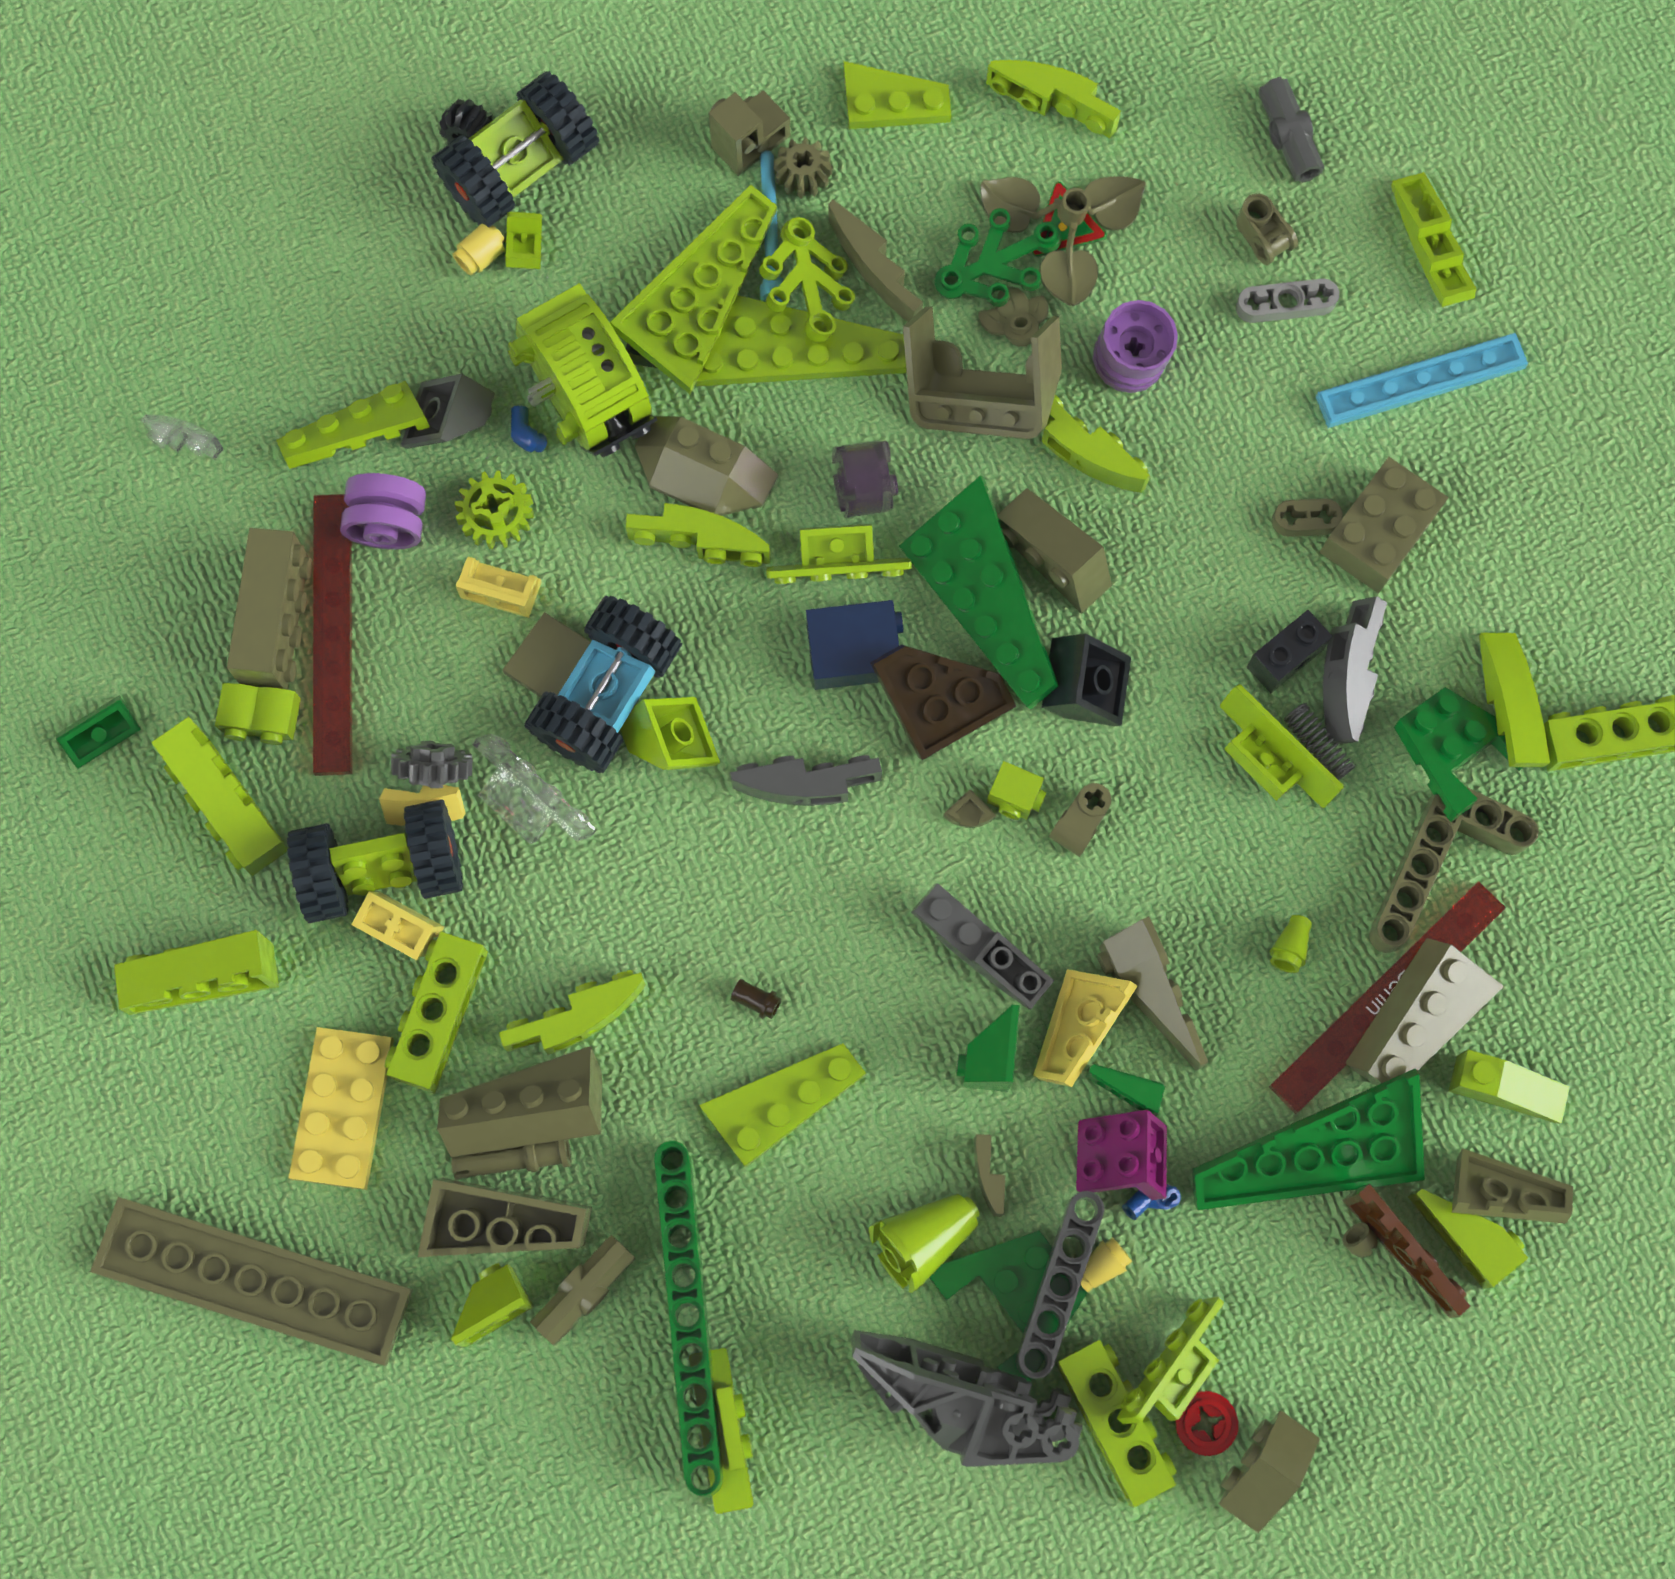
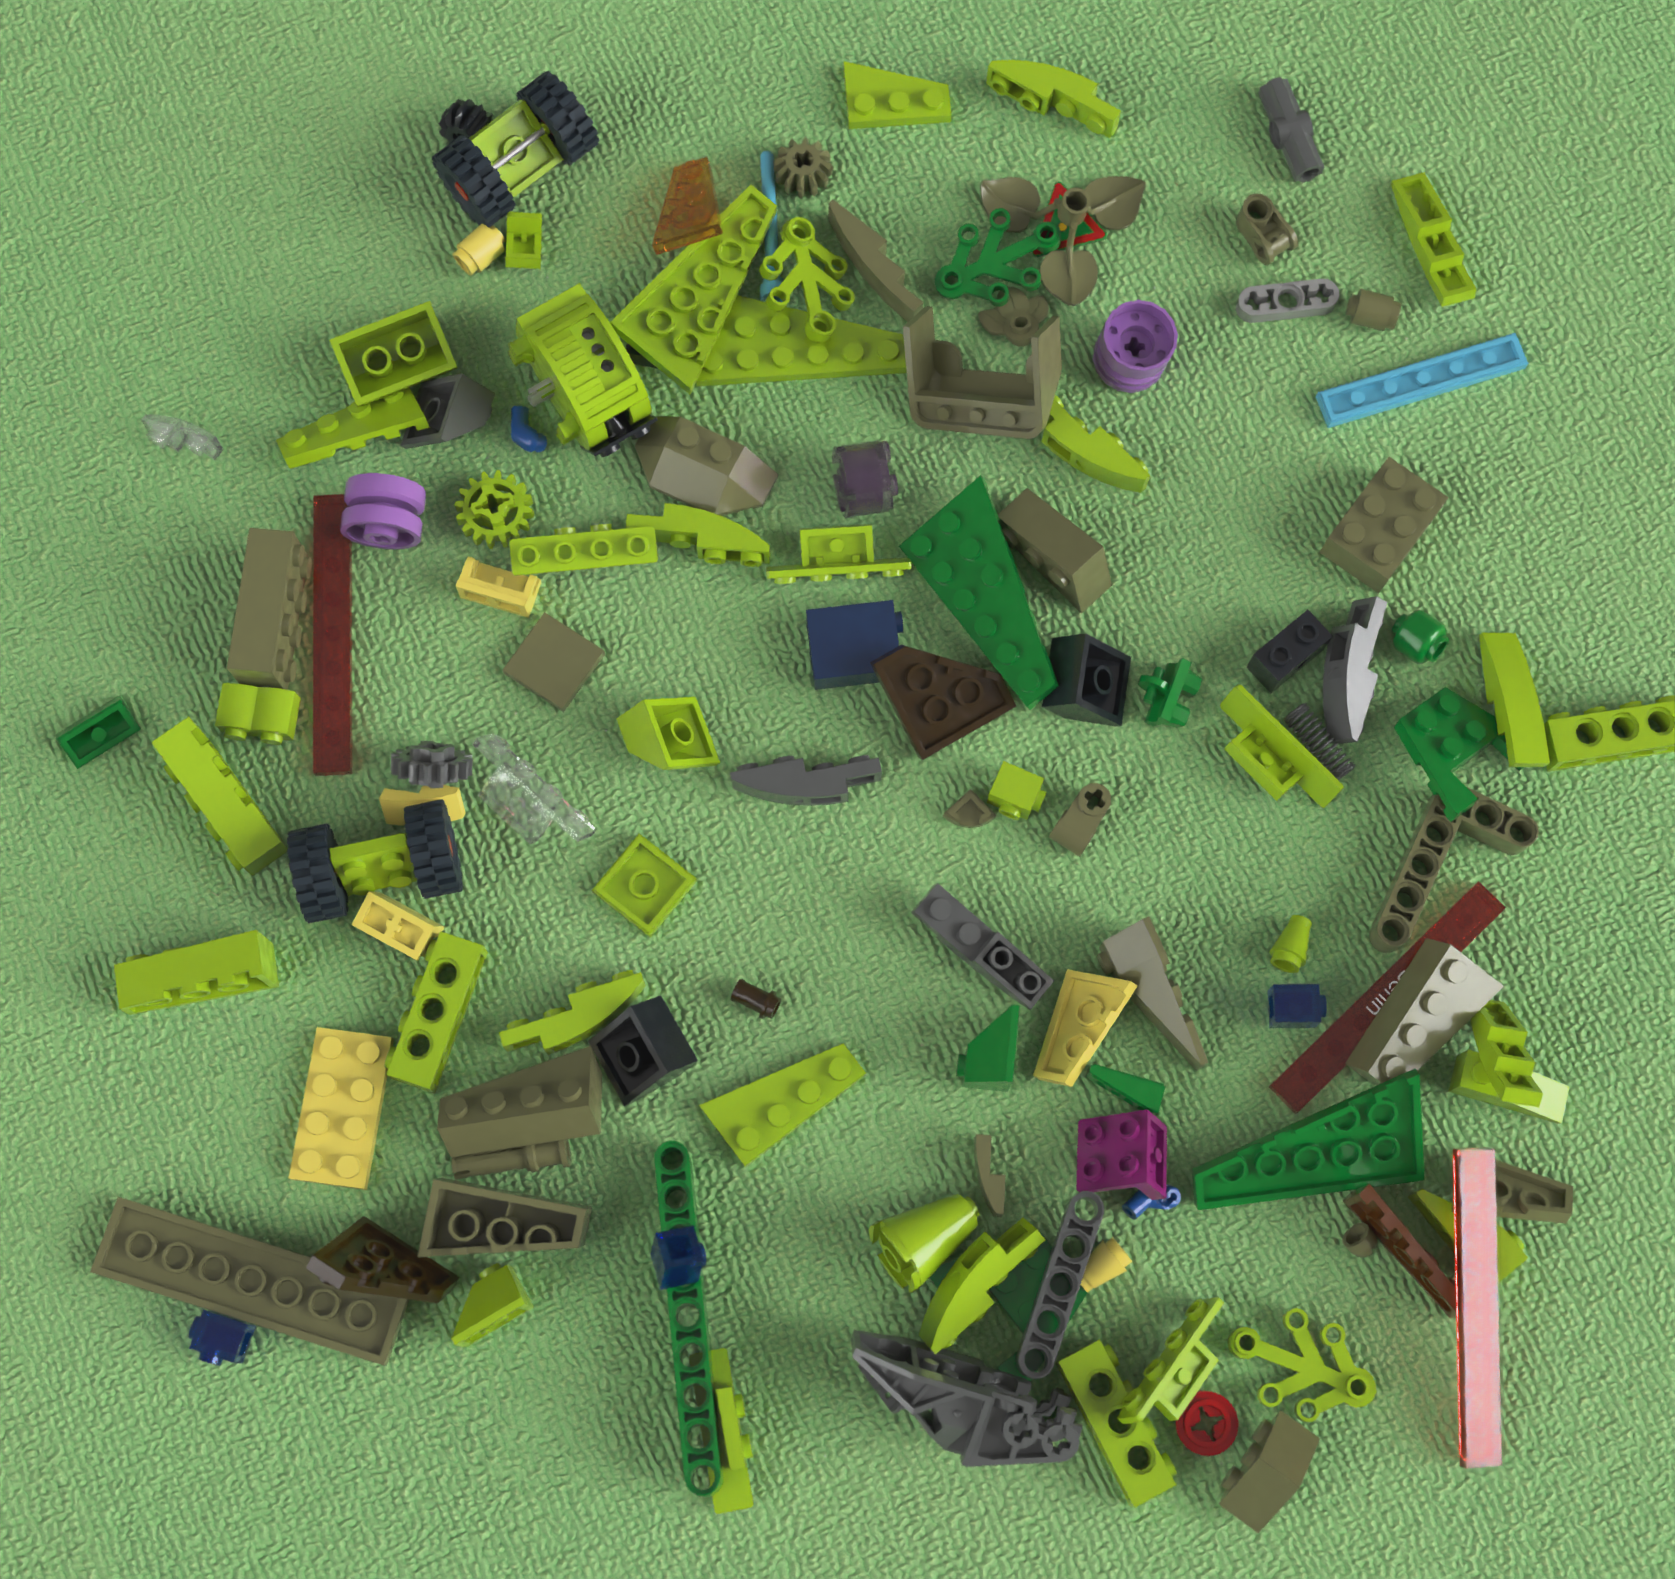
(220, 1338): none -> clear blue brick
(379, 1263): none -> dark brown plate
(393, 354): none -> lime slope
(582, 1290): olive piece -> none
(583, 550): none -> lime bracket
(605, 684): black plate -> none
(642, 1050): none -> black slope
(644, 885): none -> lime tile
(677, 1257): none -> clear blue brick
(689, 208): none -> clear orange wing
(746, 129): olive brick -> none
(963, 1291): none -> lime slope
(1164, 691): none -> green hips
(1295, 1006): none -> clear blue brick
(1304, 511): olive beam -> none
(1309, 1368): none -> lime plant
(1373, 310): none -> olive brick
(1419, 637): none -> green head
(1477, 1307): none -> clear red tile
(1503, 1055): none -> lime slope

